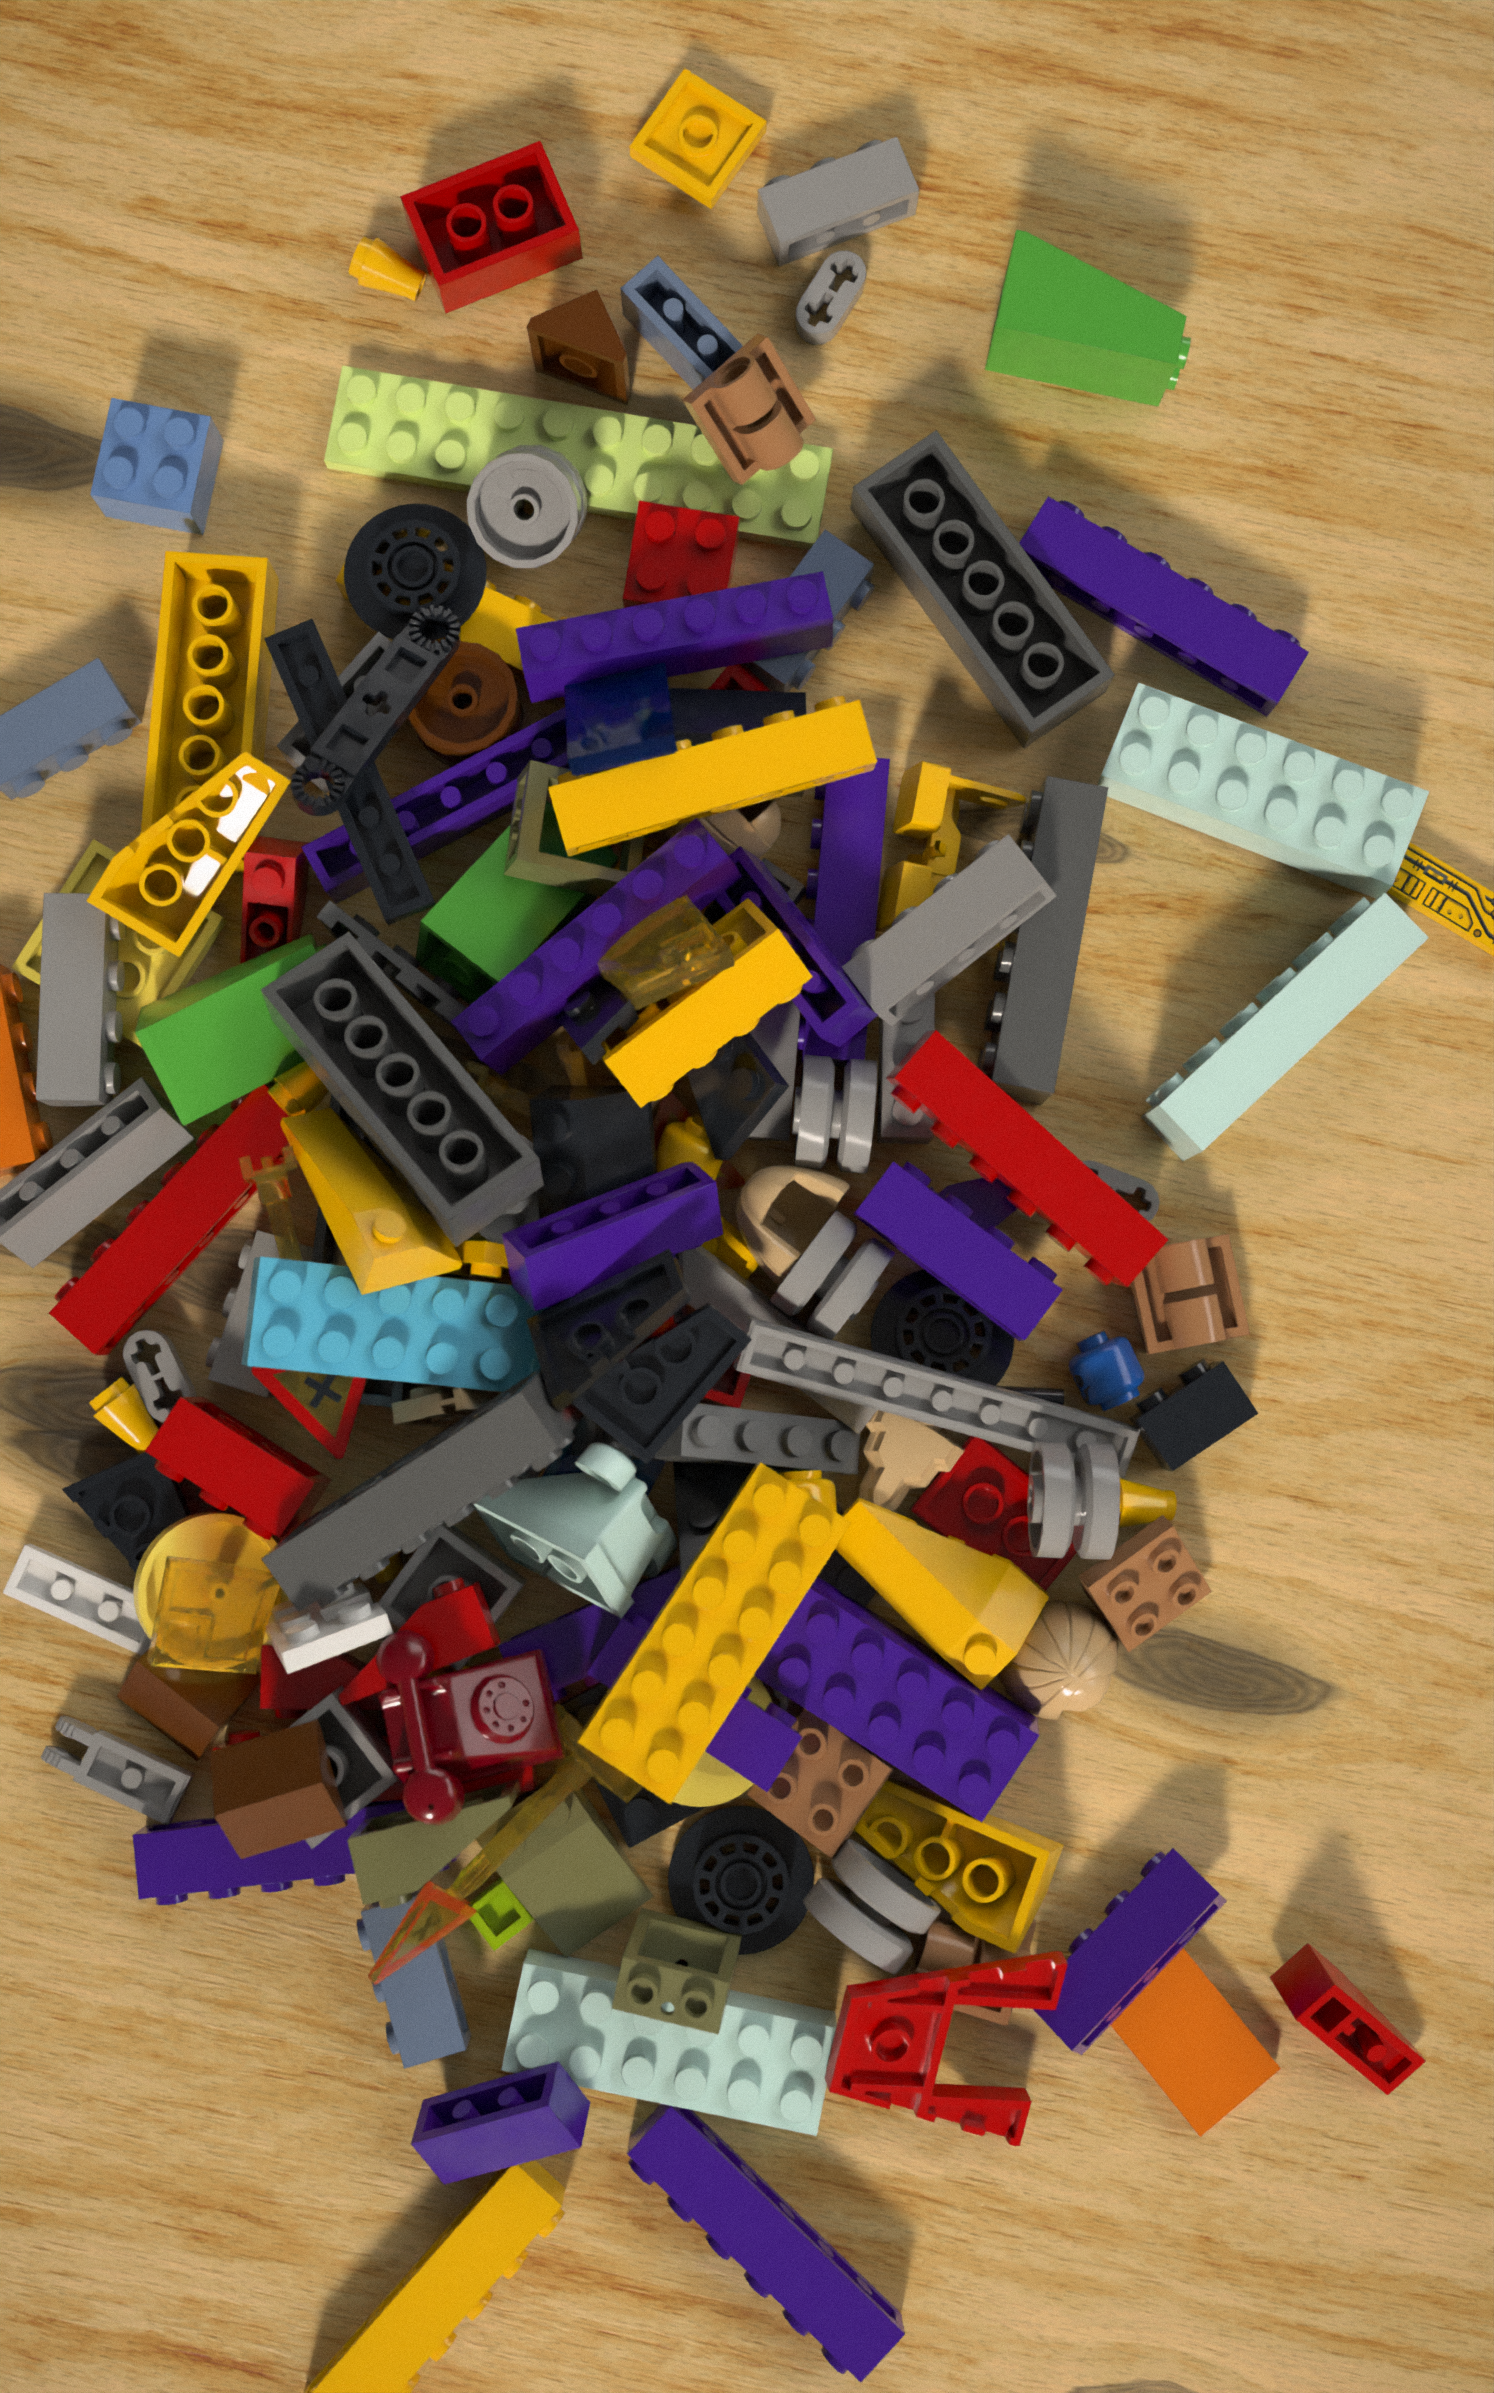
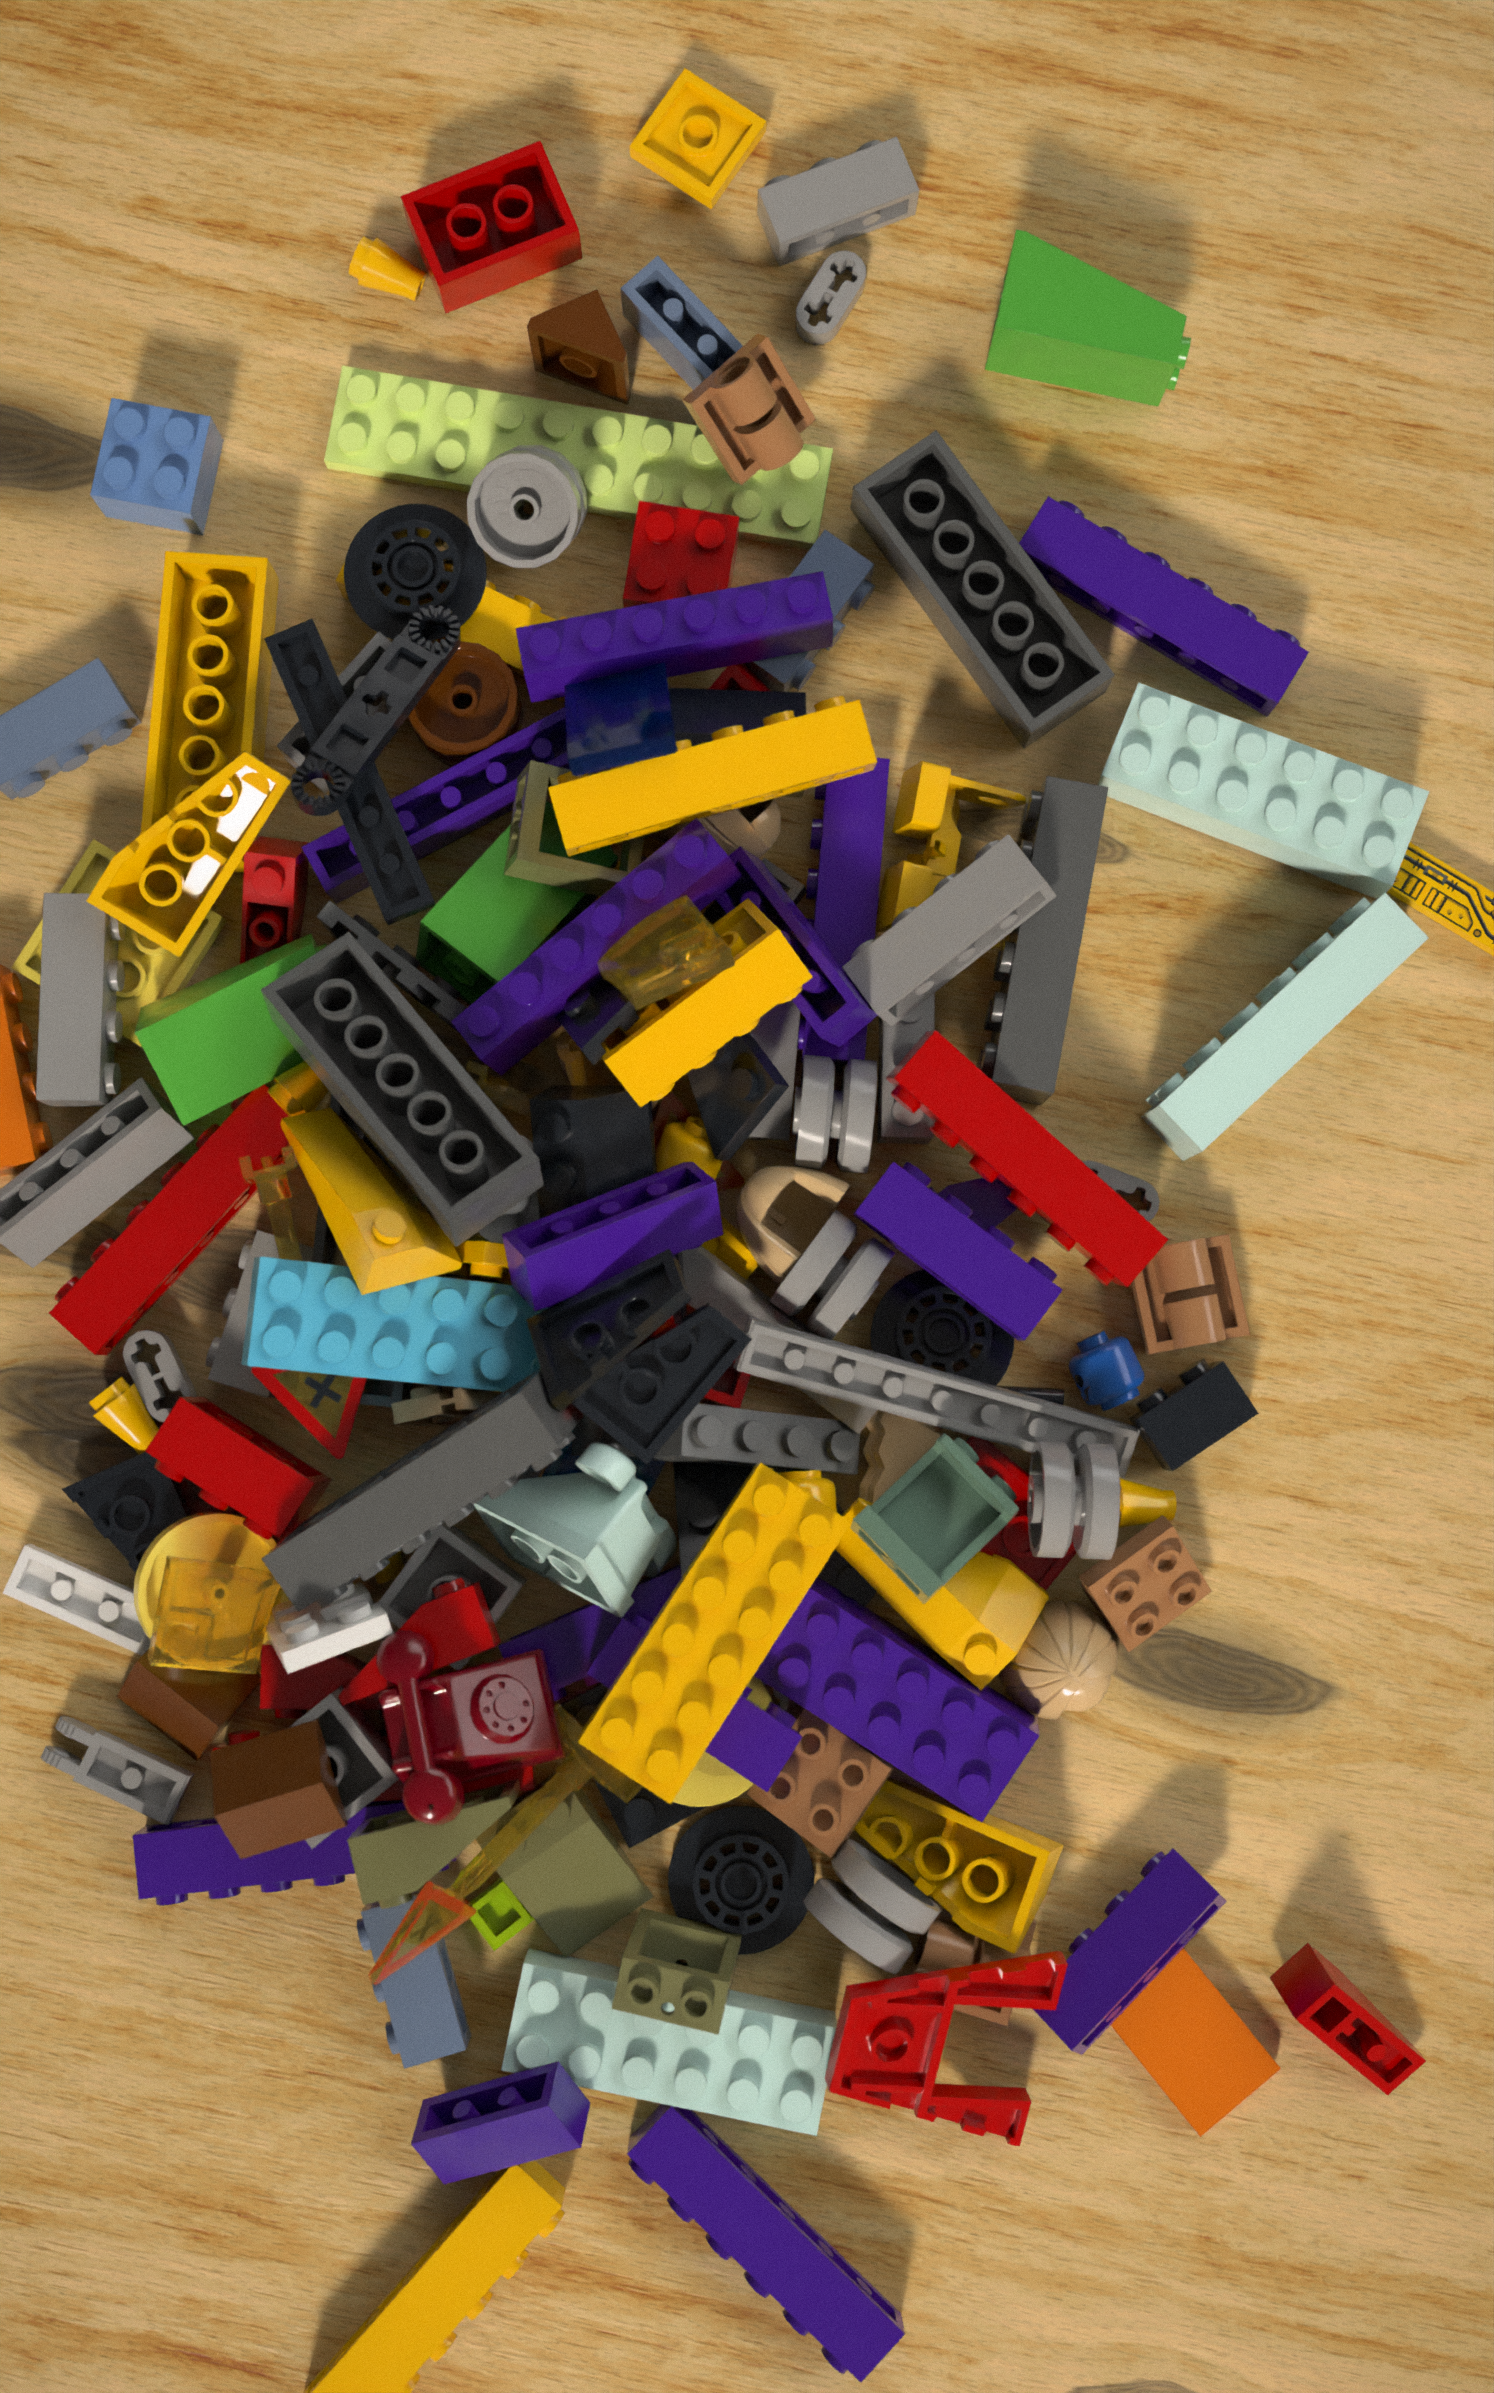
(936, 1517): none -> sand green panel

